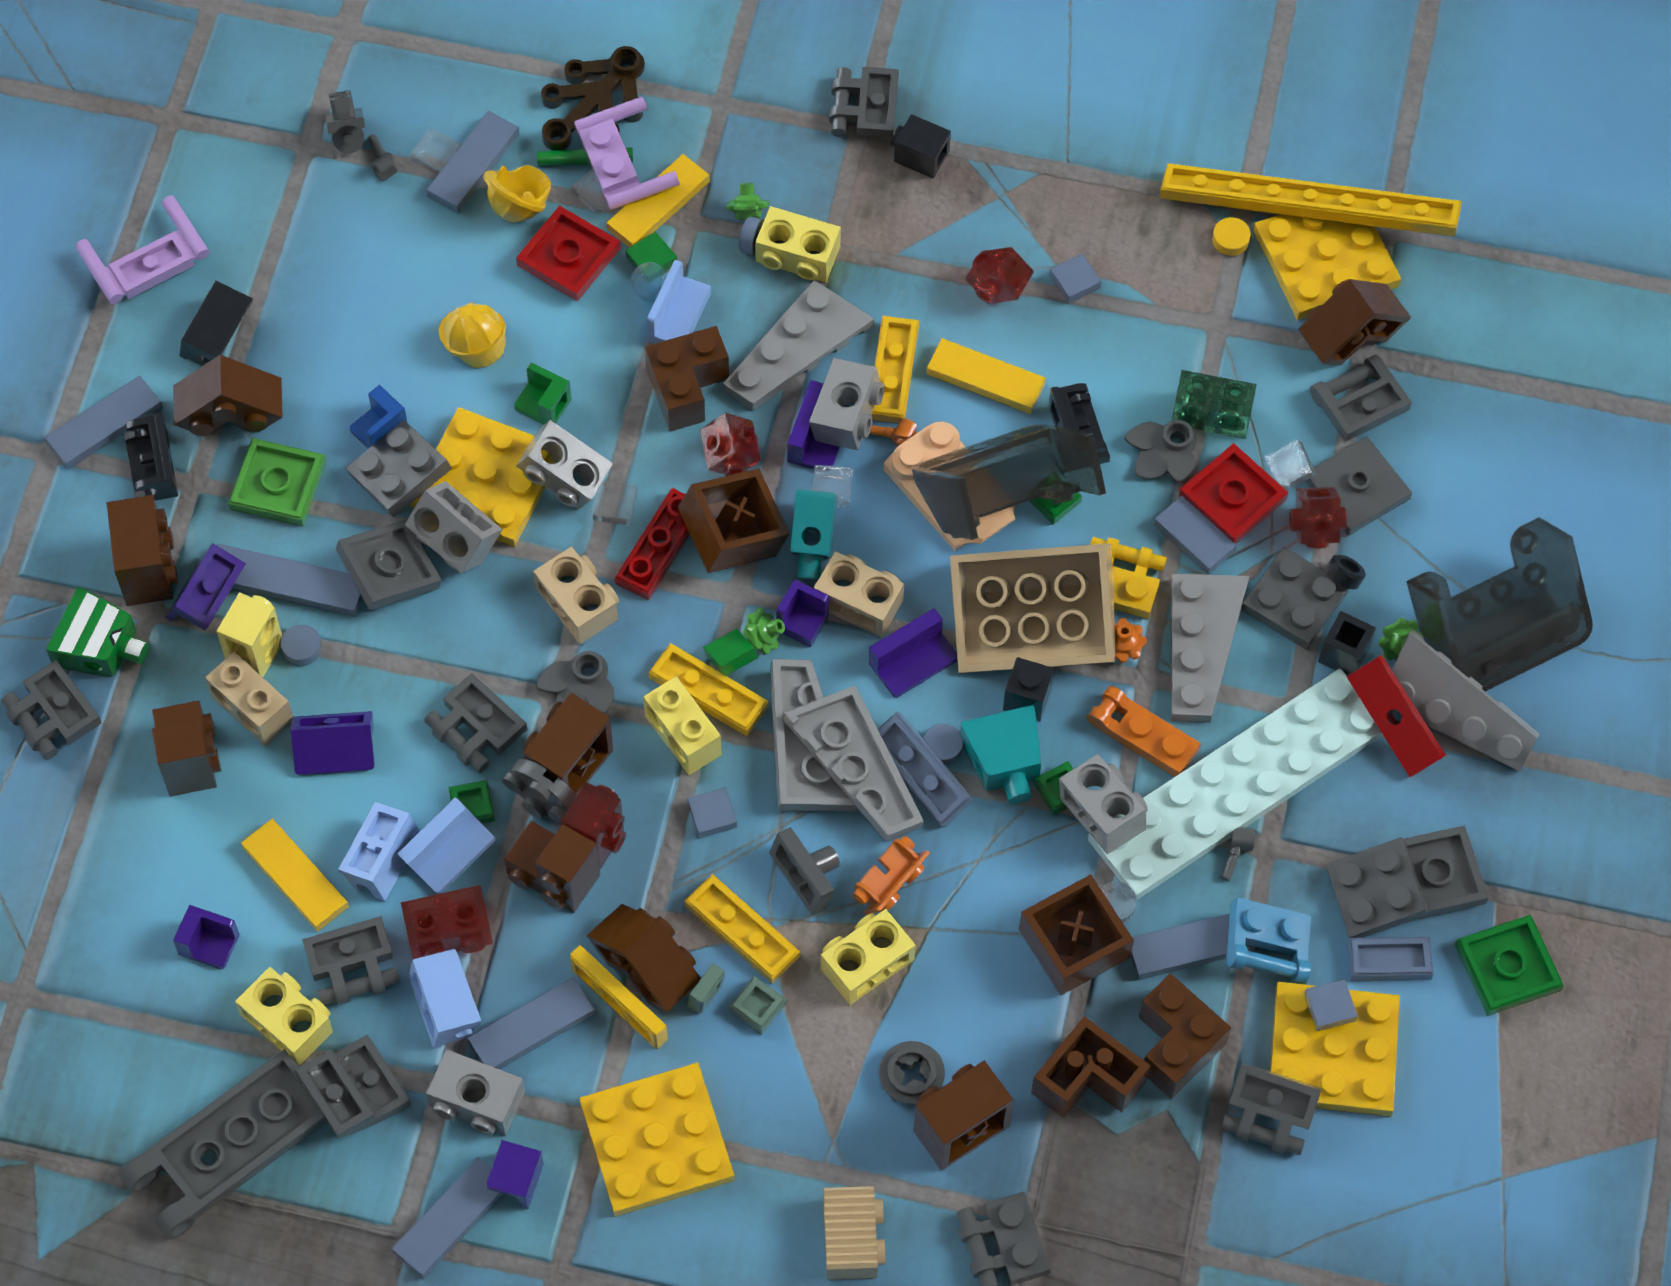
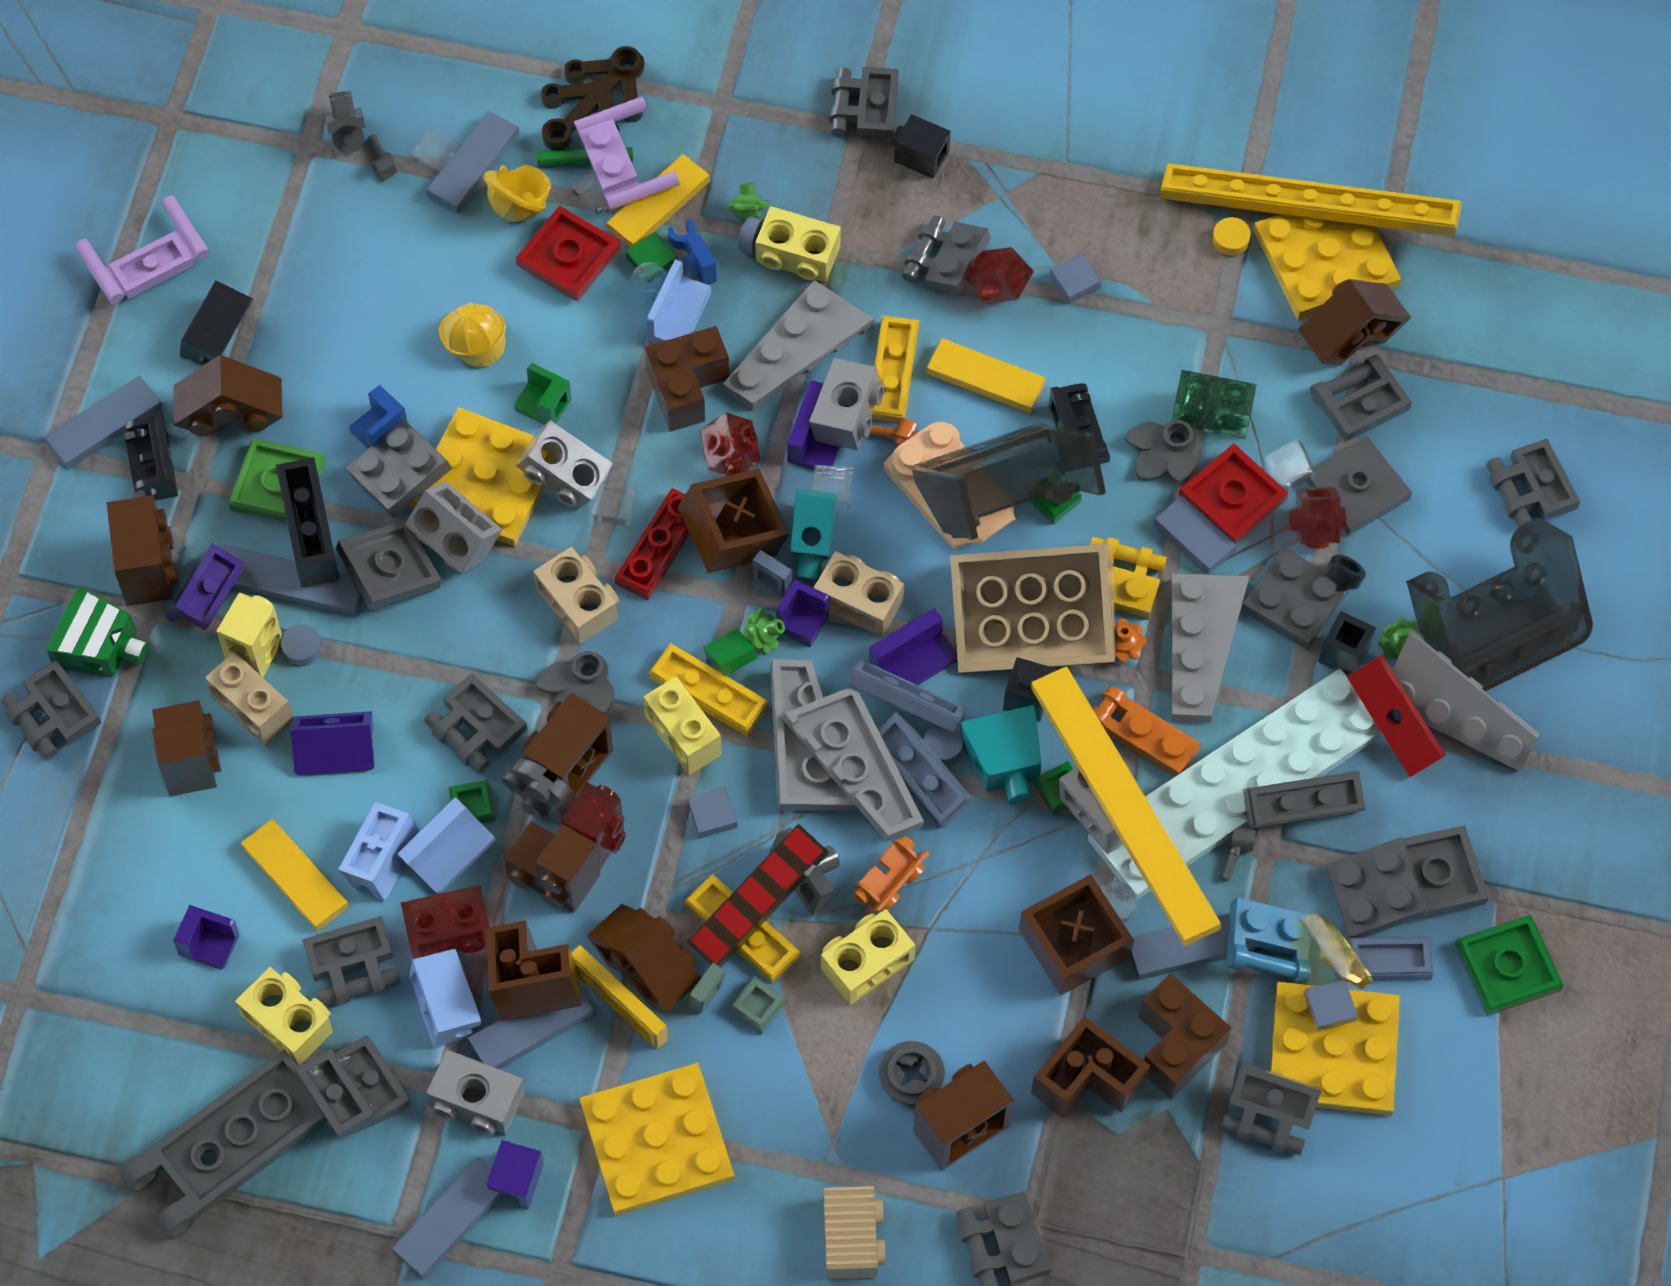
(307, 522): none -> black brick
(529, 979): none -> reddish brown brick
(698, 258): none -> blue plate
(758, 896): none -> tile
(772, 573): none -> sand blue tile
(906, 695): none -> sand blue tile
(954, 258): none -> dark grey plate
(1126, 807): none -> yellow tile
(1304, 799): none -> dark grey tile
(1336, 951): none -> clear yellow plate
(1543, 477): none -> dark grey plate

